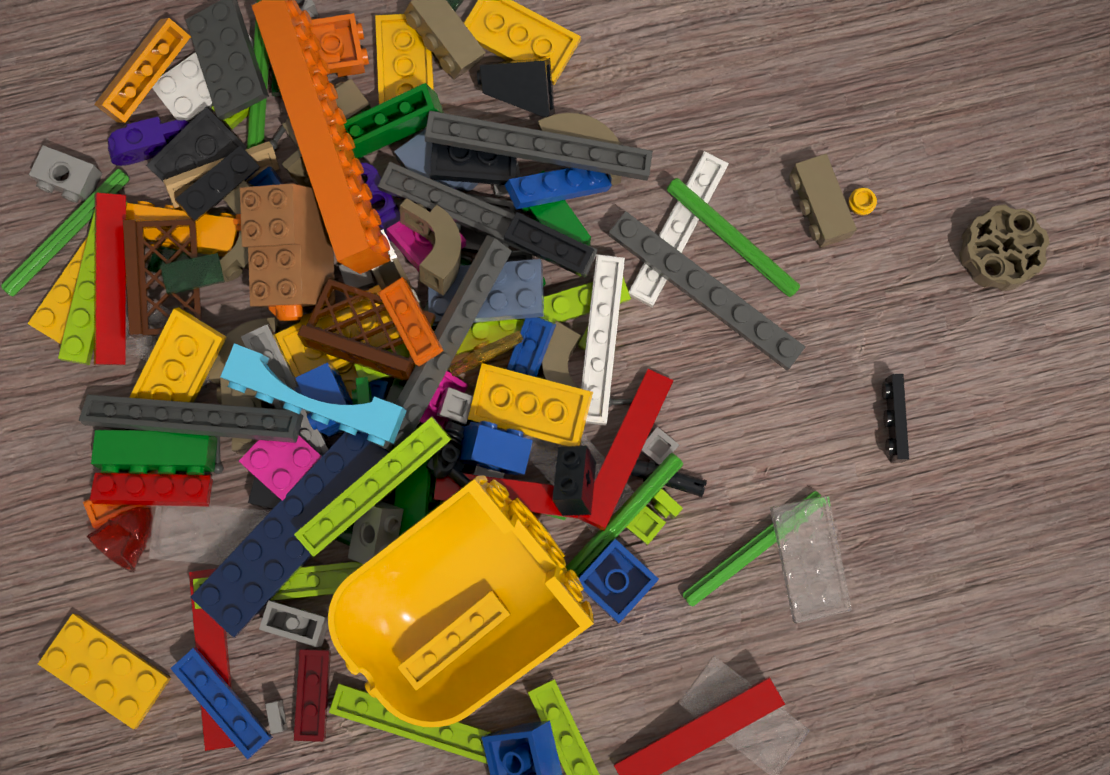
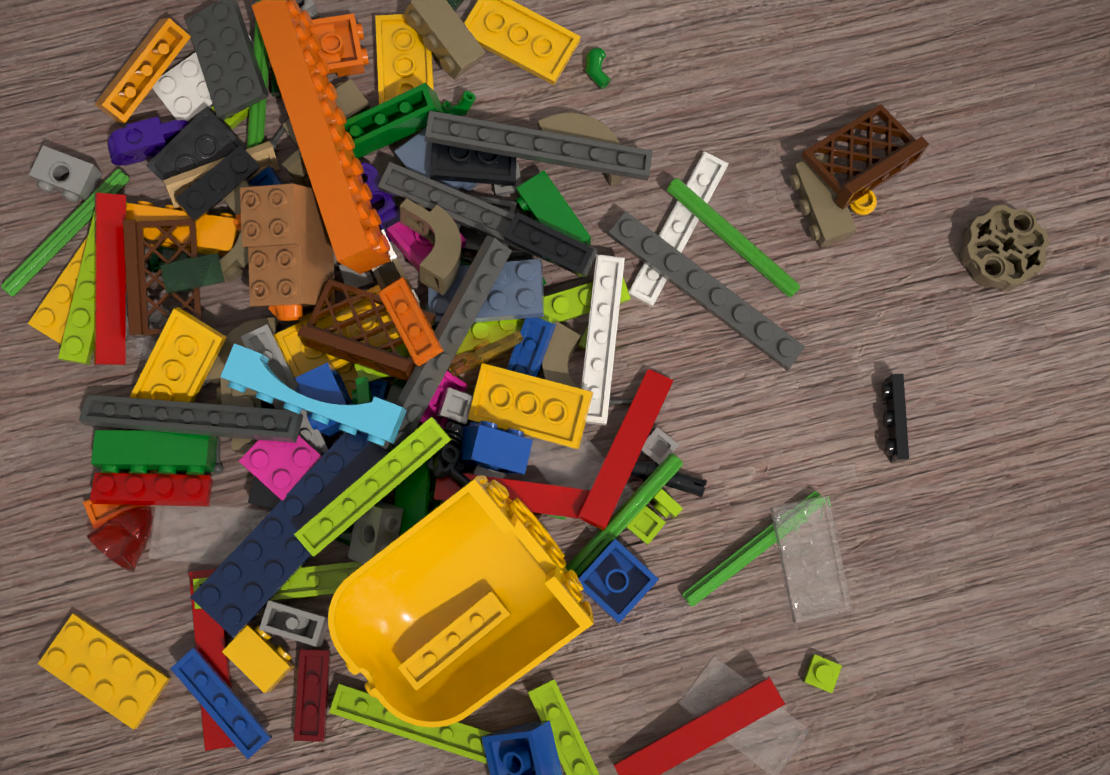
(259, 658): none -> yellow brick
(276, 717): light grey tile -> none
(463, 105): none -> green arm
(520, 83): black slope -> none
(555, 186): blue plate -> none
(574, 480): black brick -> none
(593, 67): none -> green arm
(822, 673): none -> lime plate
(875, 174): none -> reddish brown fence

